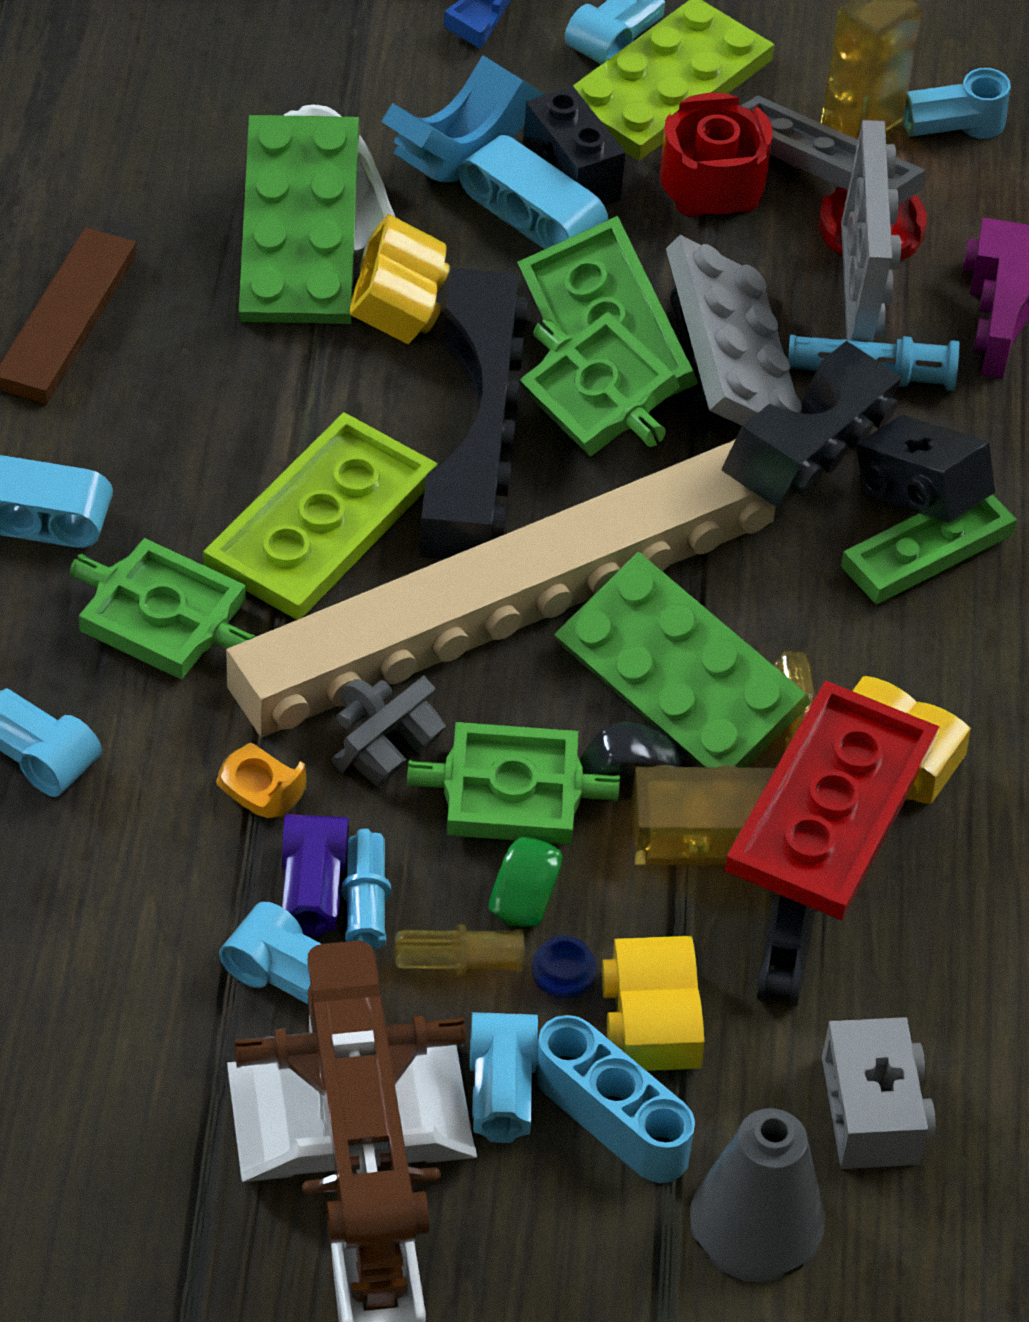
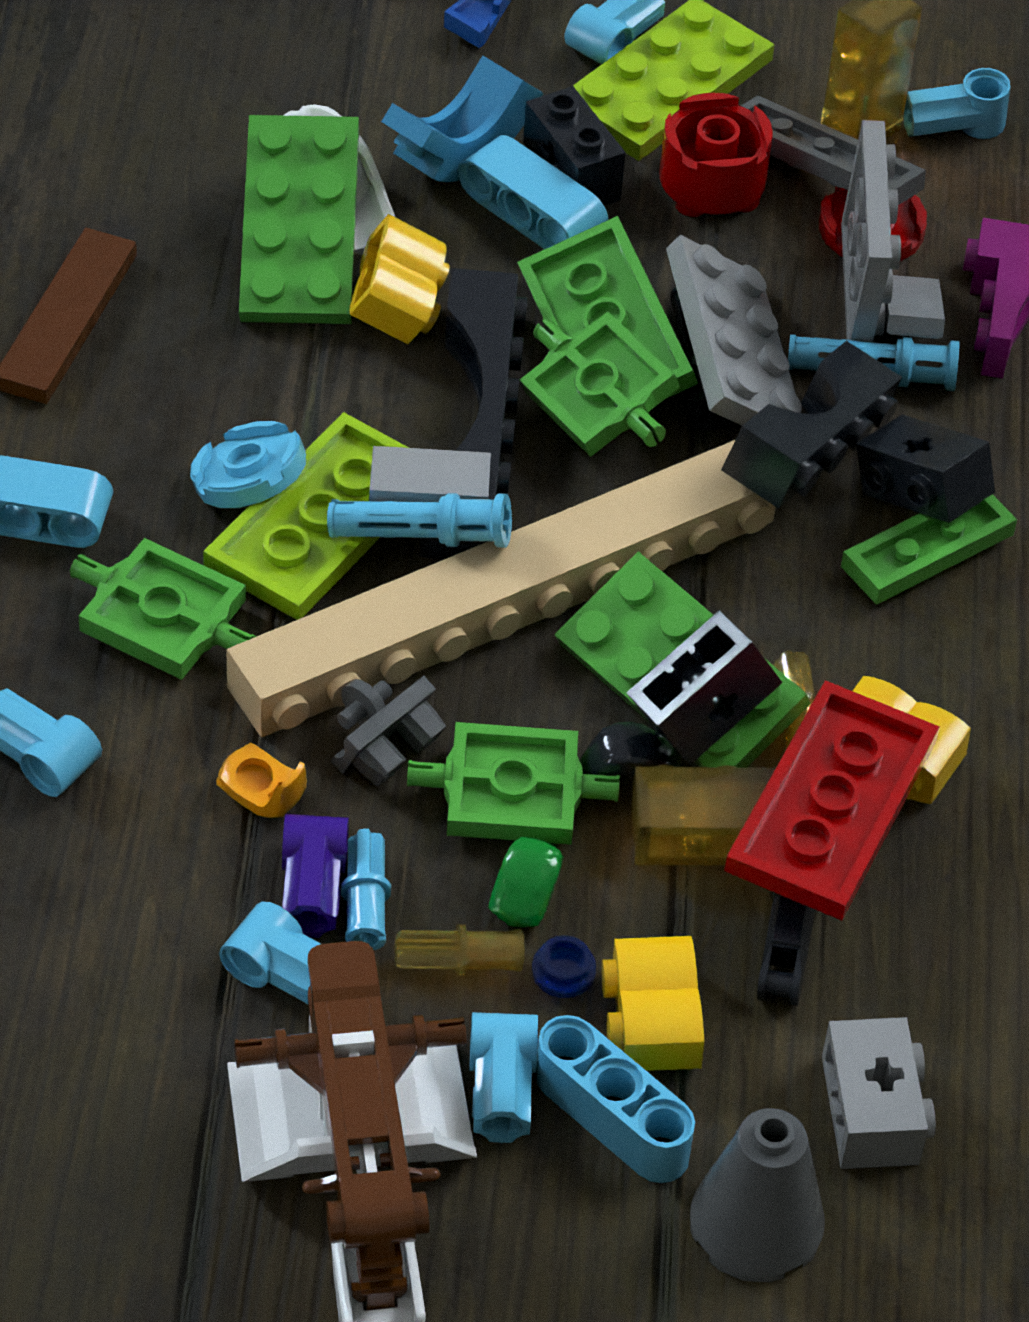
(249, 465): none -> medium azure tile
(427, 474): none -> light grey tile
(448, 519): none -> medium azure pin
(704, 687): none -> black brick
(915, 308): none -> light grey tile

